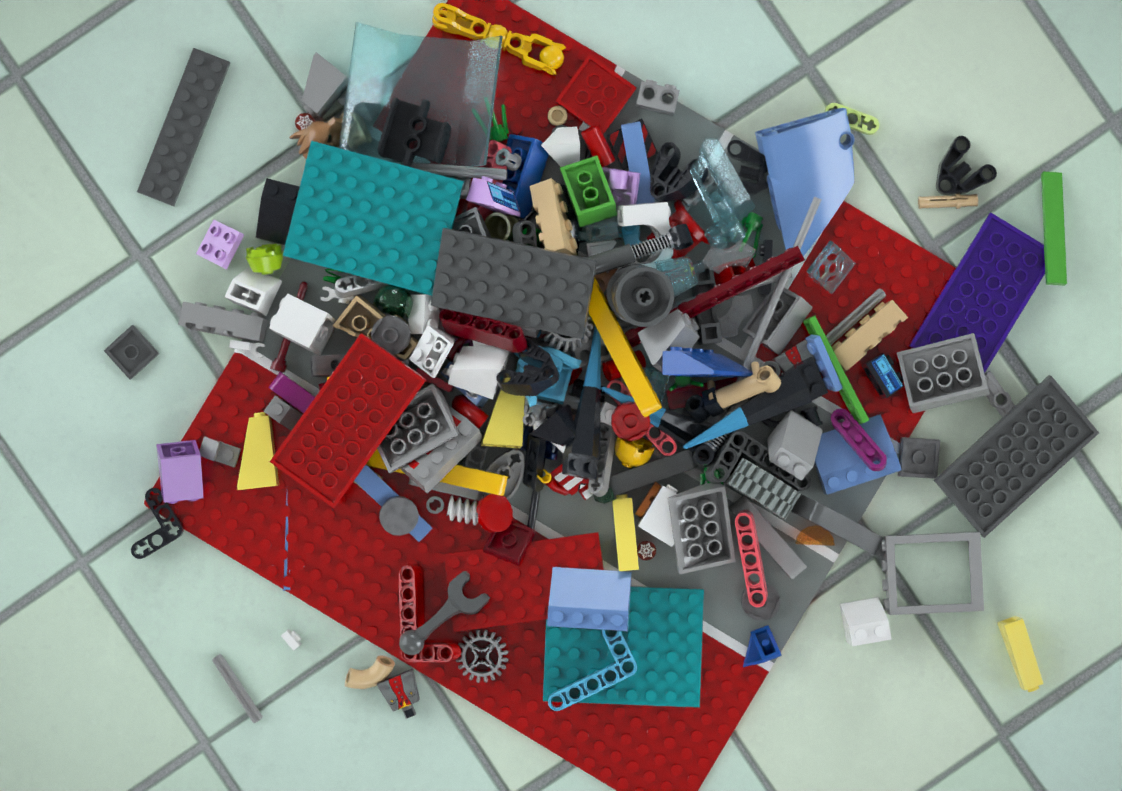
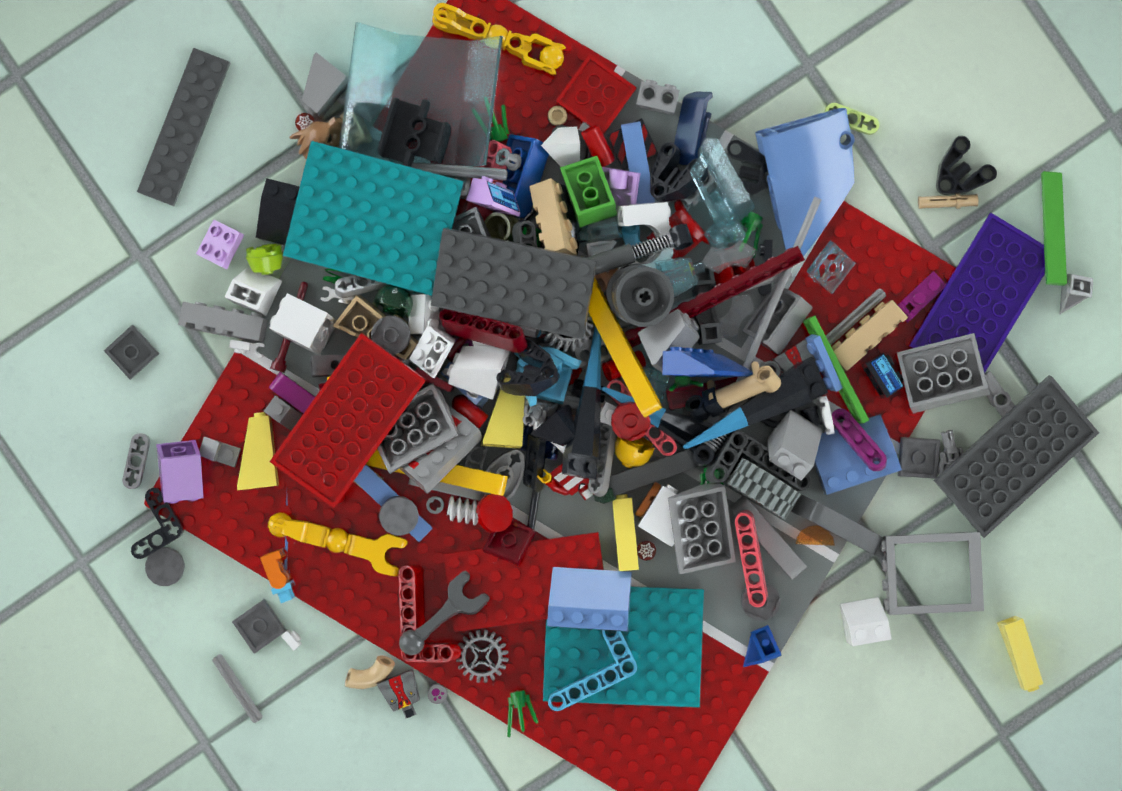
(133, 445): none -> light grey beam
(165, 567): none -> flat silver tile
(259, 626): none -> flat silver tile
(278, 575): none -> orange hips
(338, 540): none -> yellow piece
(437, 693): none -> light grey tile
(518, 699): none -> green plant
(692, 125): none -> dark blue piece
(826, 415): none -> white tile
(922, 295): none -> magenta plate
(949, 448): none -> light grey pin
(1075, 291): none -> light grey slope

